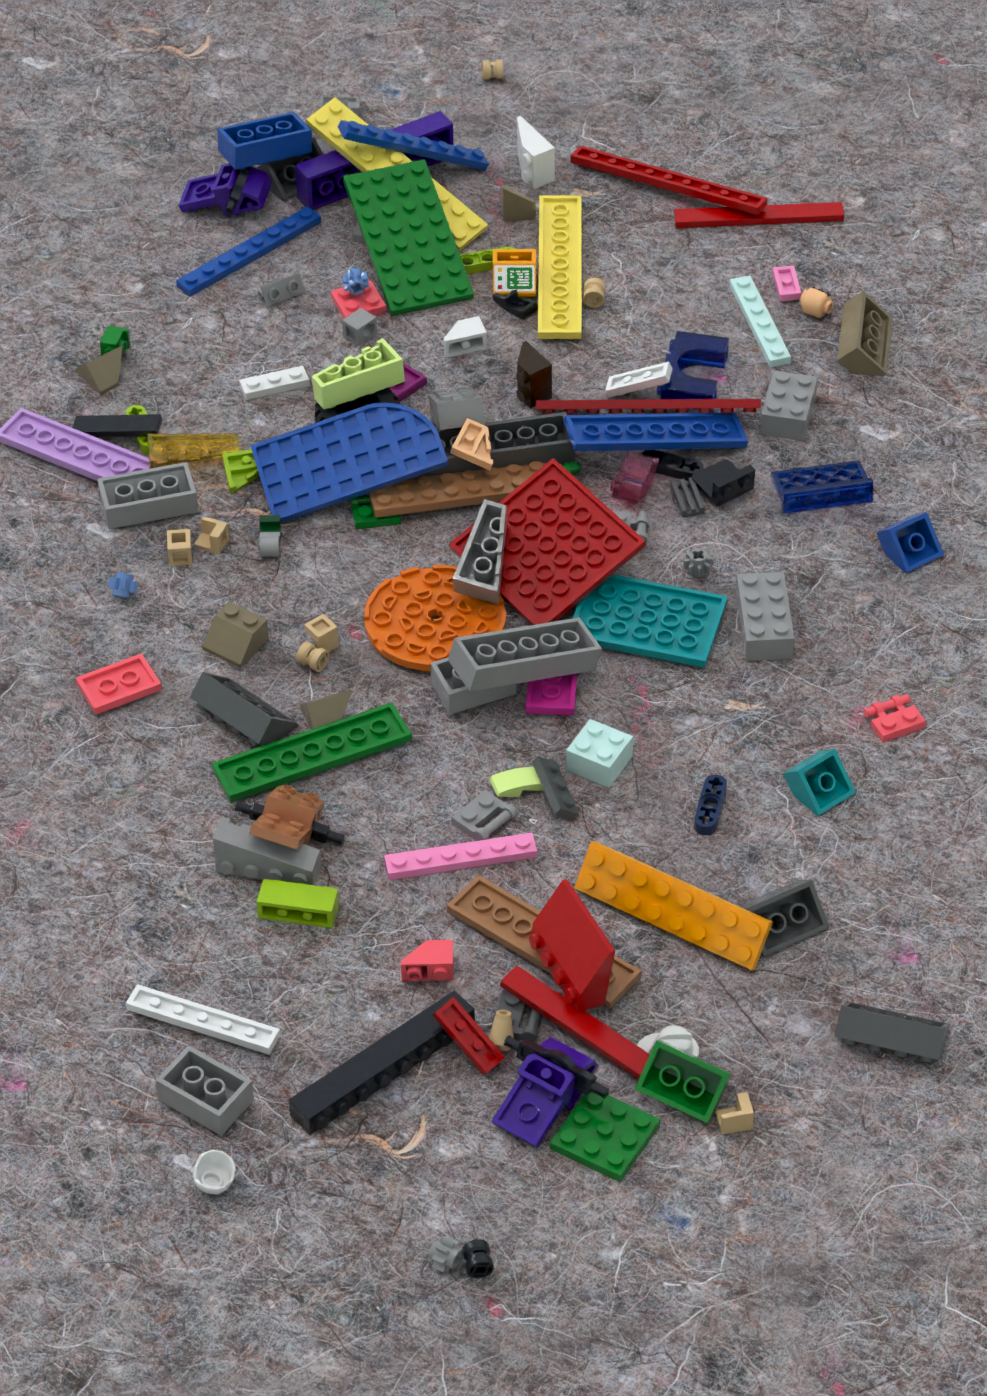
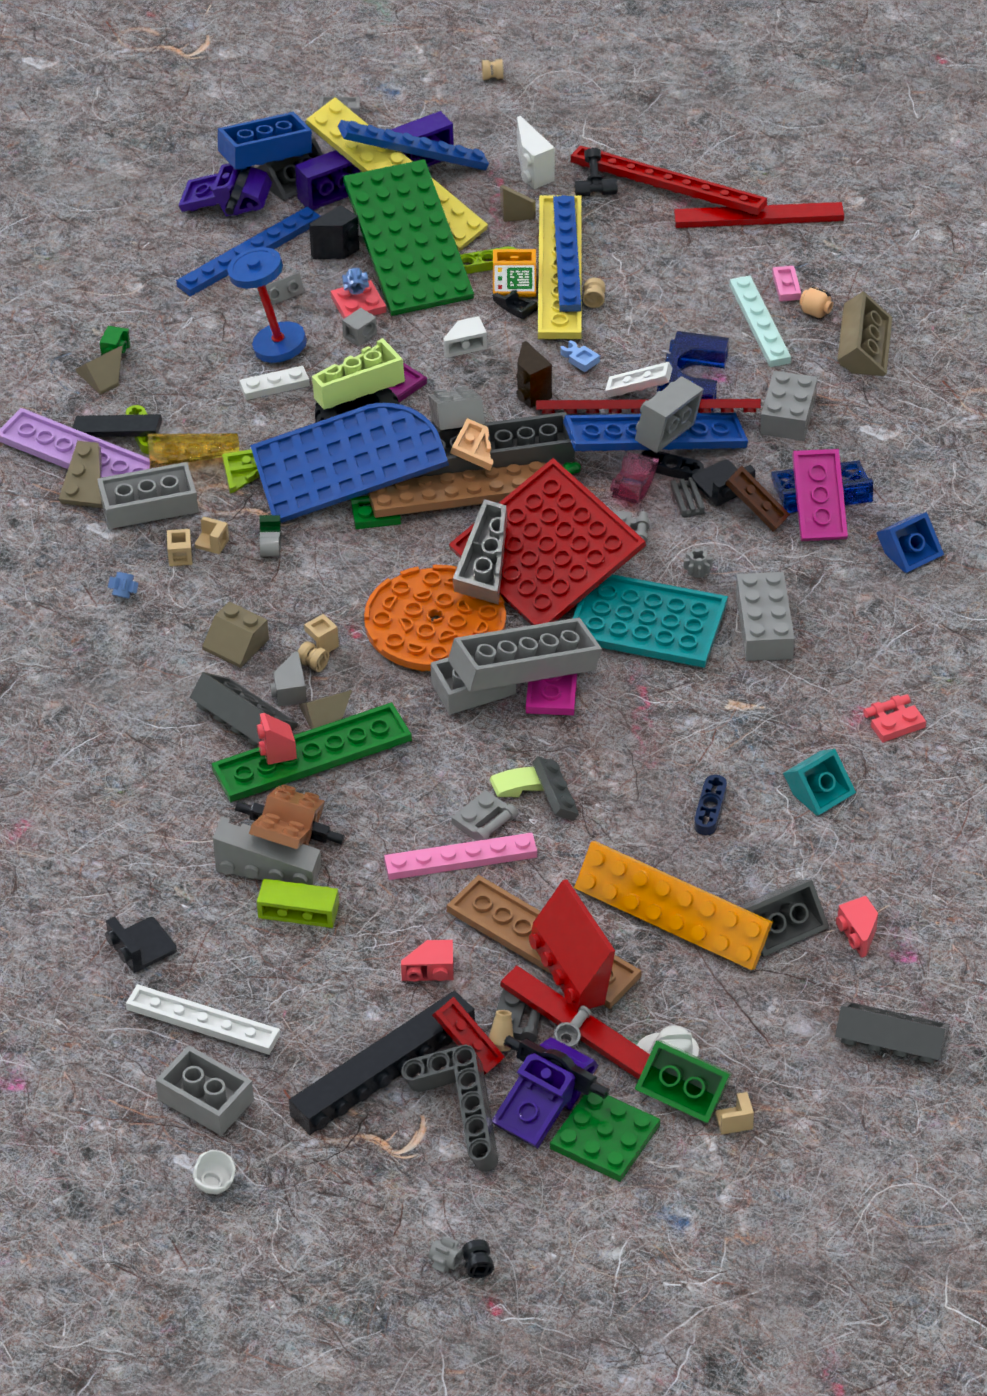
(81, 478): none -> dark tan wing
(118, 684): coral plate -> none
(140, 943): none -> black bracket
(255, 270): none -> blue piece
(277, 740): none -> coral slope
(289, 682): none -> light grey slope
(334, 234): none -> black slope
(469, 1097): none -> dark grey beam
(567, 254): none -> blue plate
(571, 1030): none -> light grey bar
(582, 357): none -> light blue plate
(595, 182): none -> black bar
(599, 753): light aqua brick -> none
(668, 414): none -> light grey brick
(757, 498): none -> reddish brown plate
(819, 495): none -> dark pink plate
(859, 923): none -> coral slope

